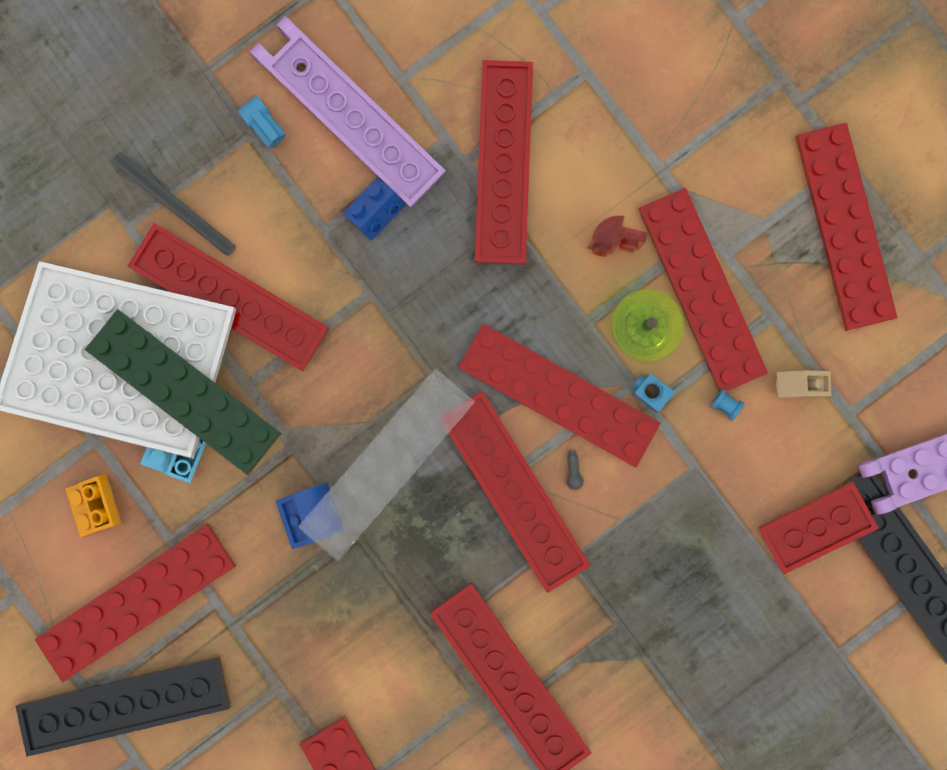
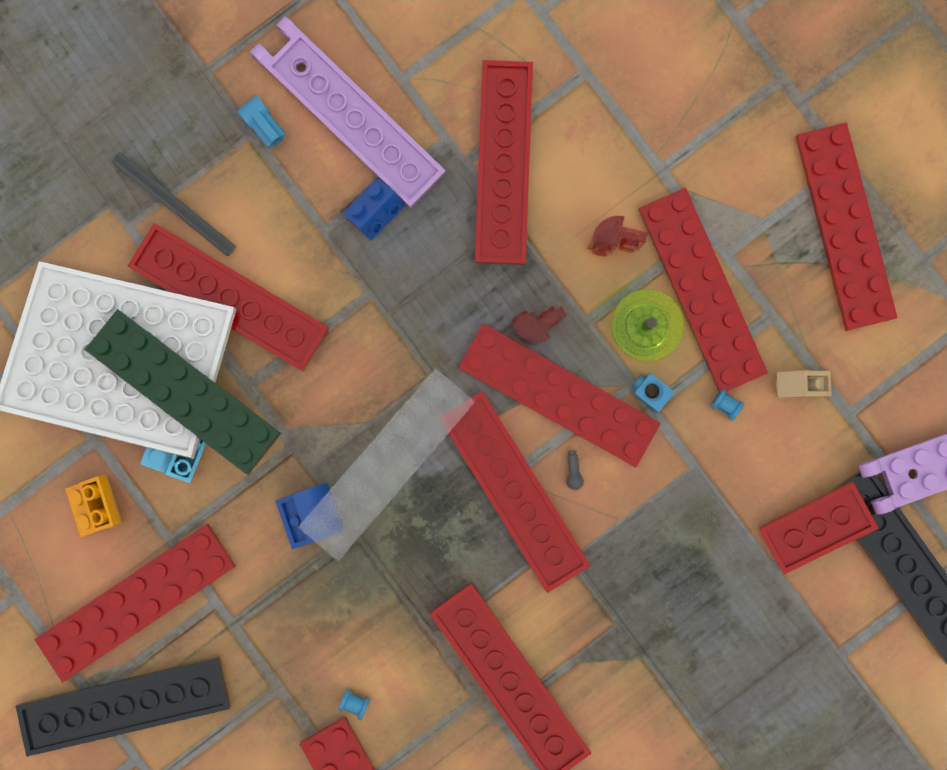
(354, 704): none -> dark azure bush
(533, 331): none -> clear red brick

